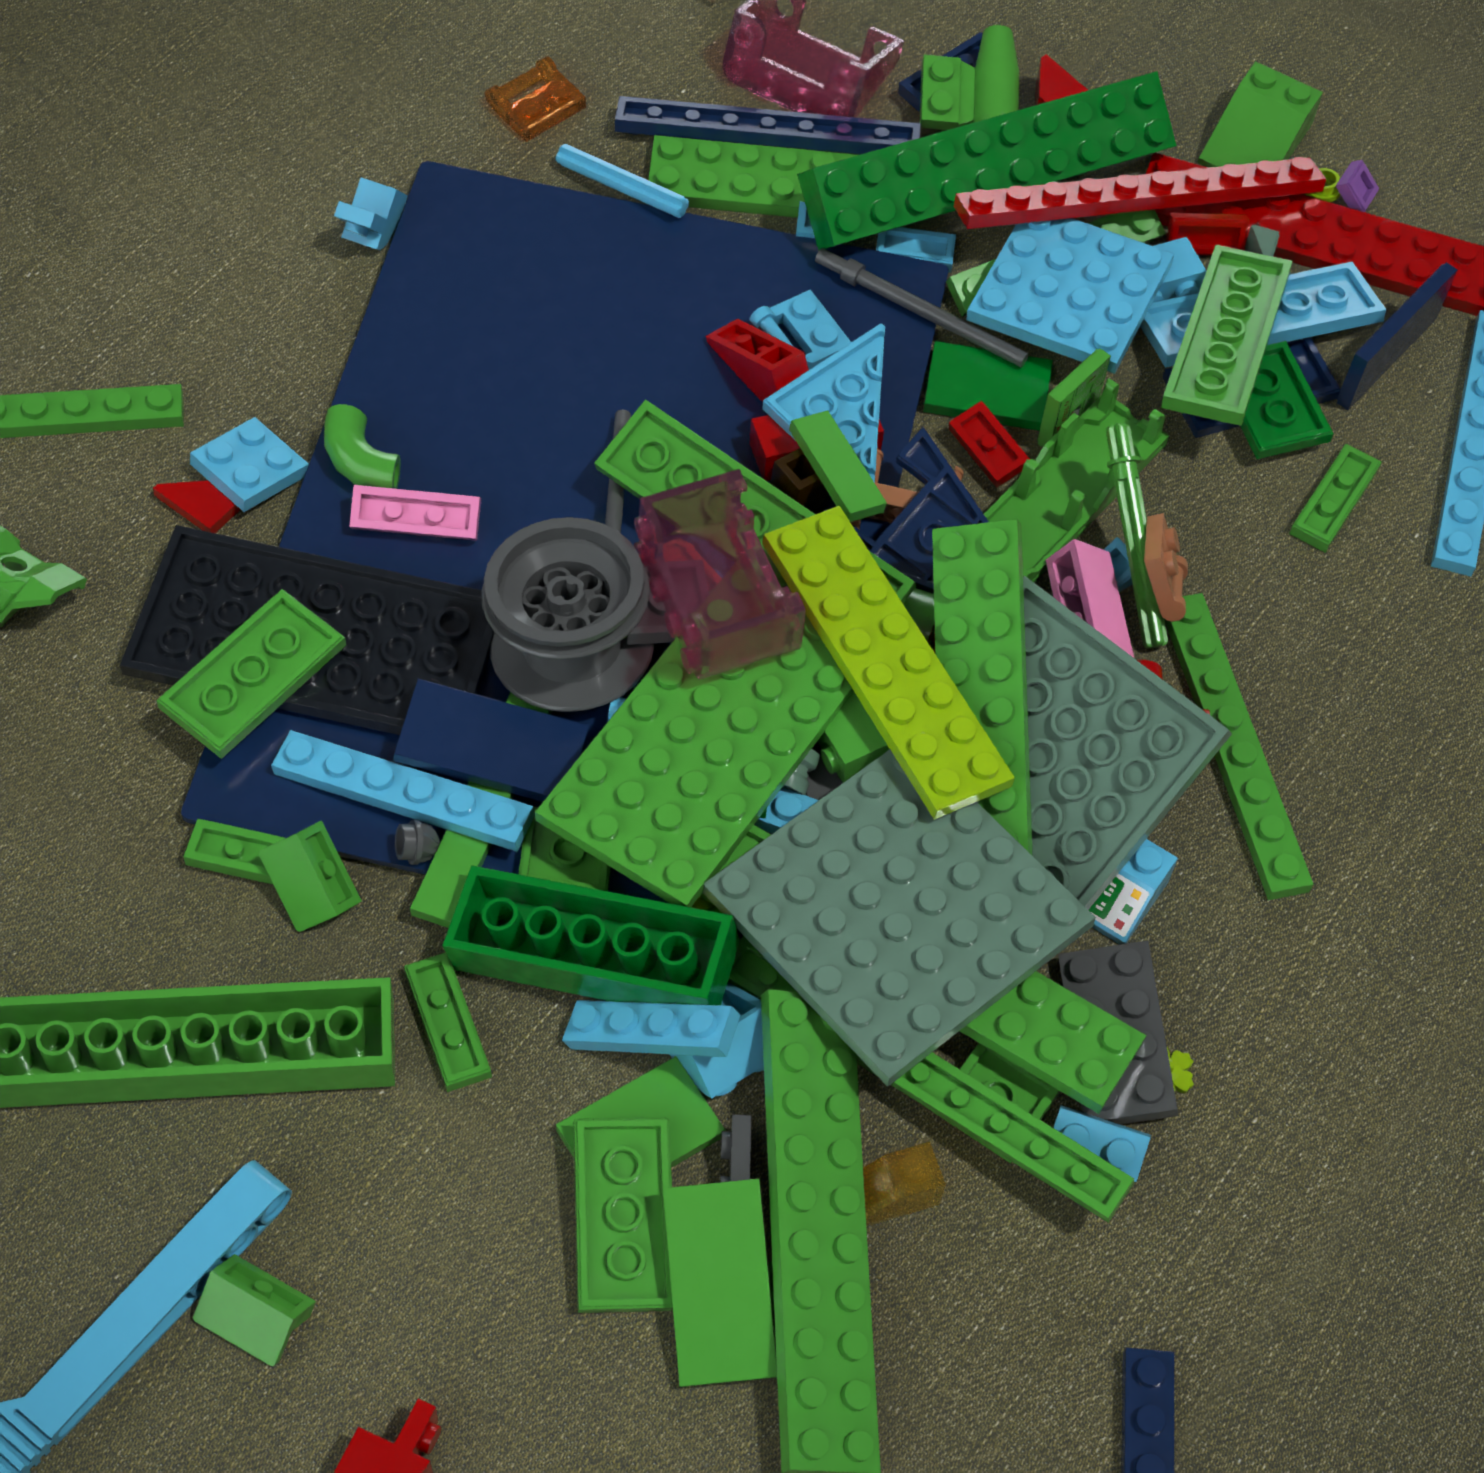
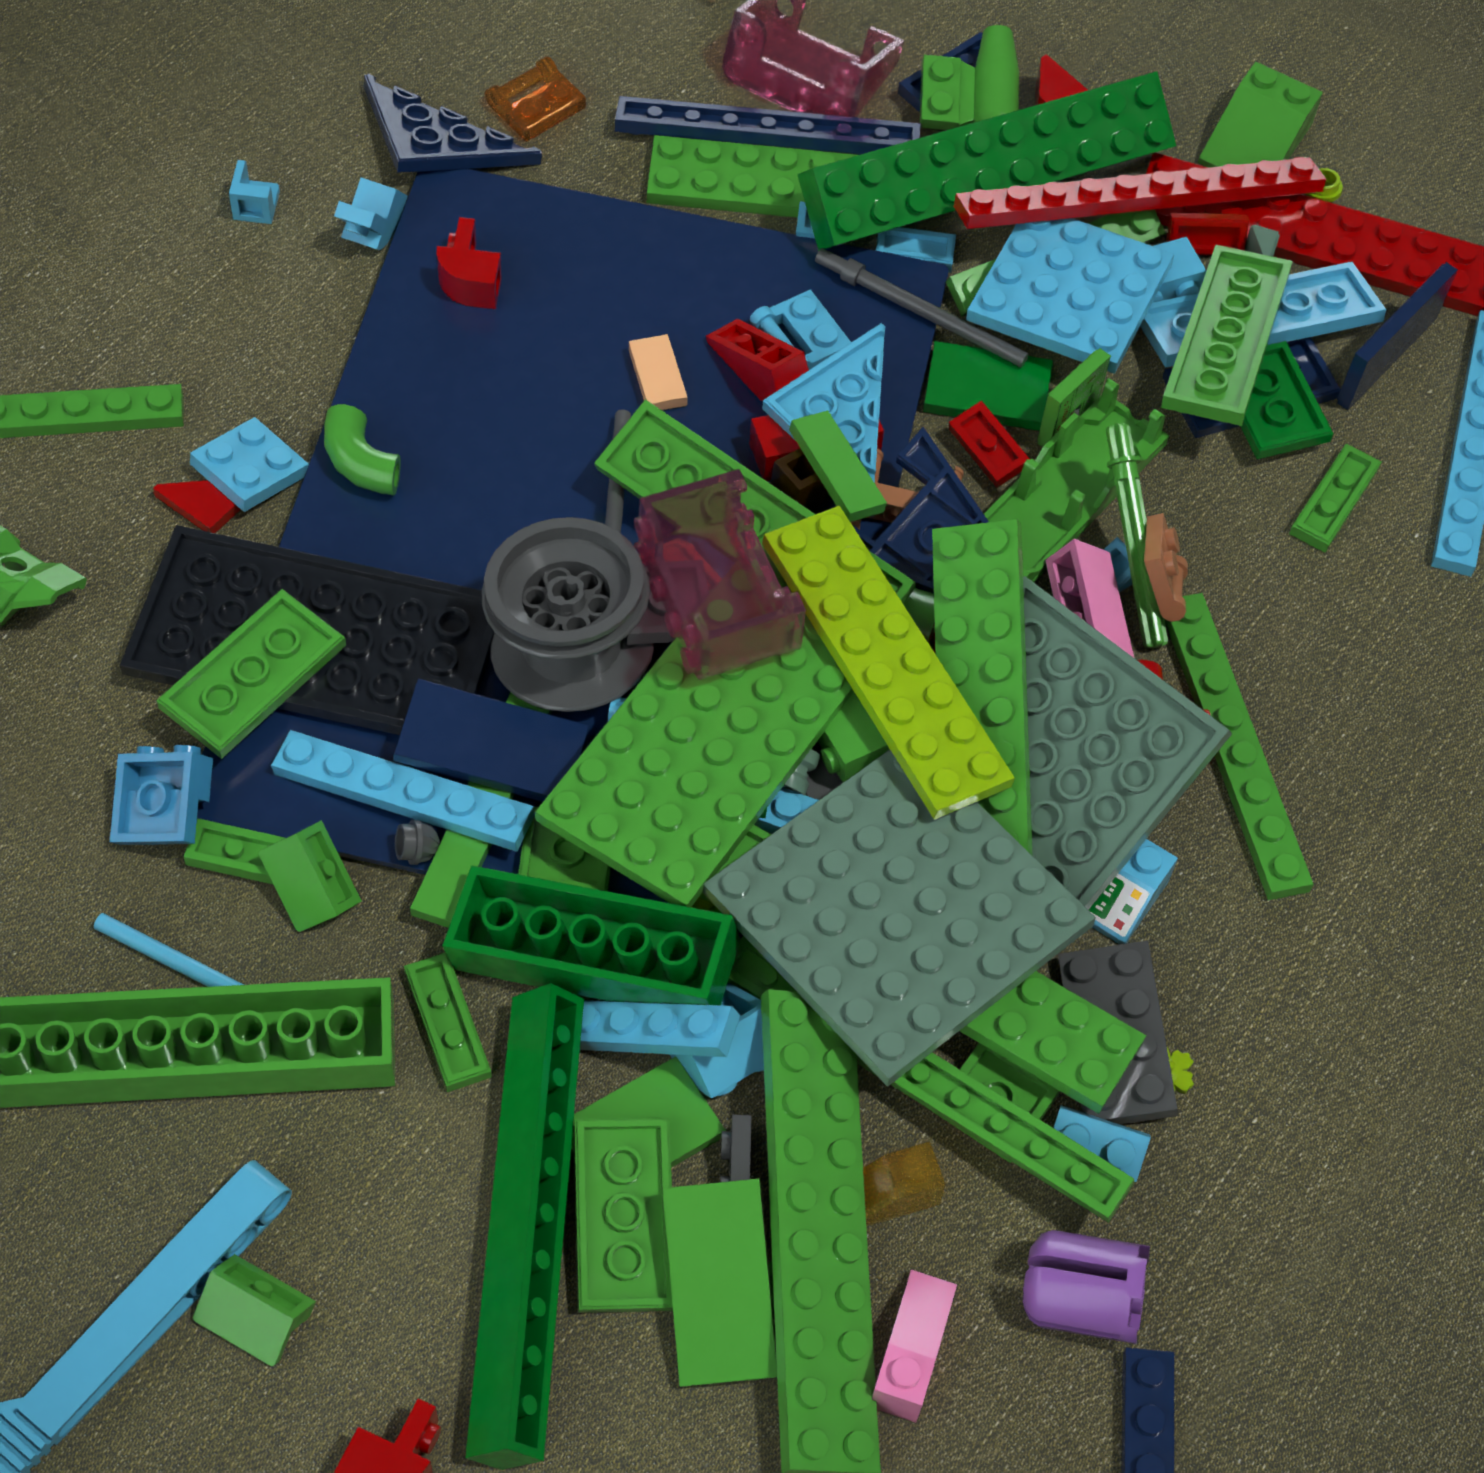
(159, 795): none -> dark azure plate
(161, 952): none -> medium azure bar
(252, 199): none -> medium azure panel
(415, 512): bright pink plate -> none
(438, 139): none -> dark blue tile
(467, 273): none -> red brick
(526, 1231): none -> green brick
(622, 180): medium azure axle -> none
(658, 372): none -> light nougat tile
(913, 1346): none -> bright pink slope
(1086, 1285): none -> medium lavender cylinder
(1357, 186): medium lavender tile -> none

